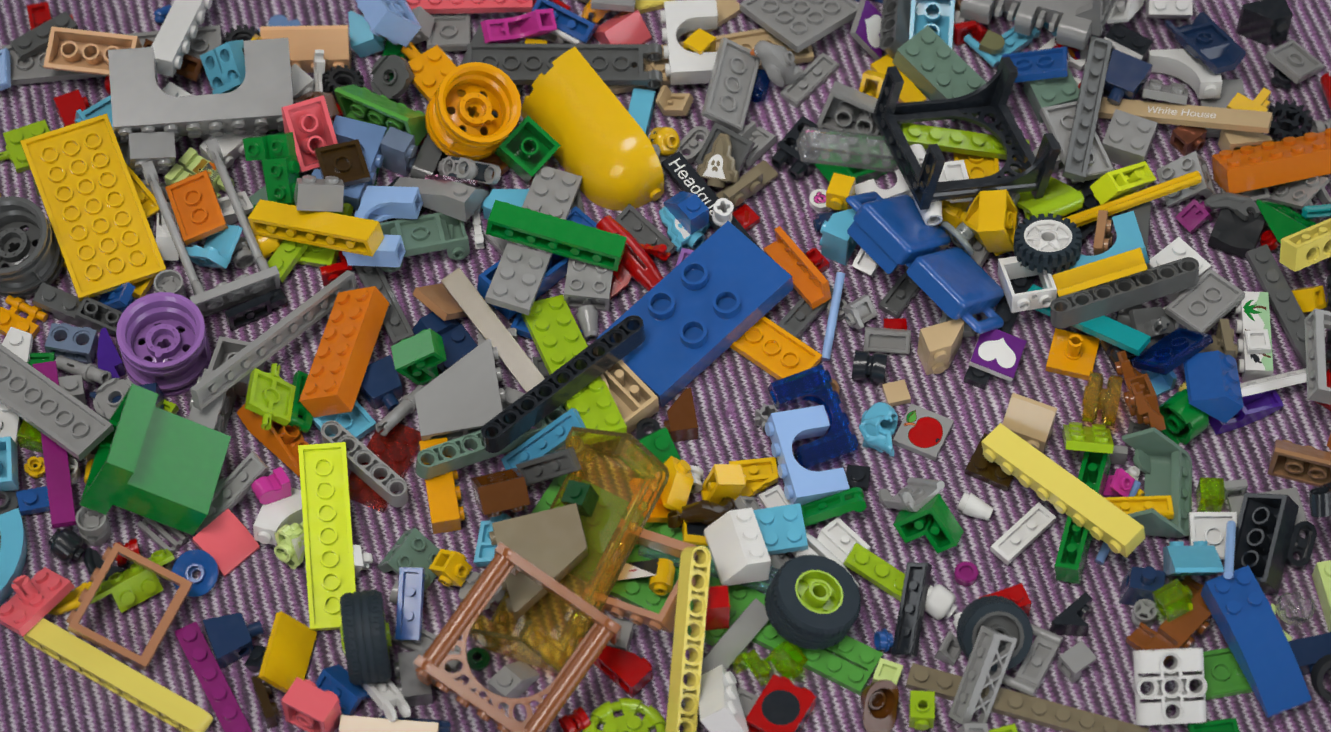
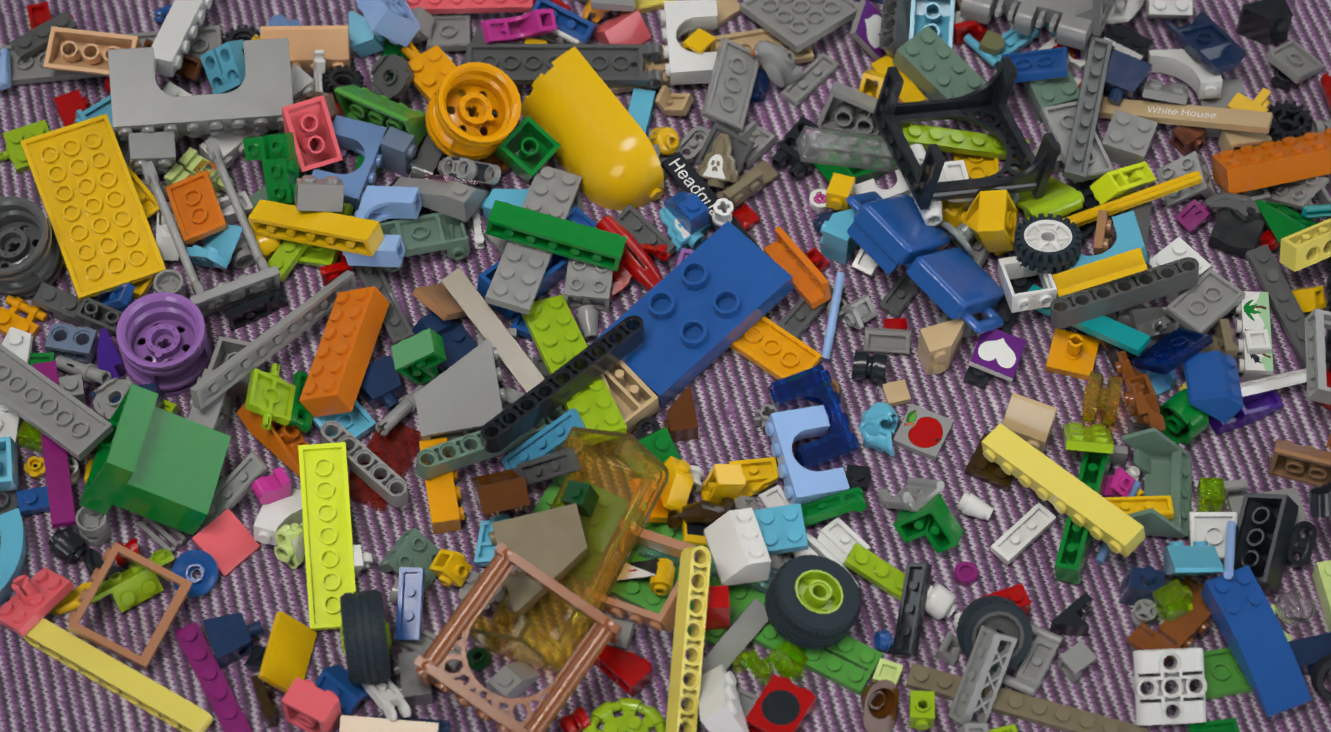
(343, 161): dark brown plate -> none

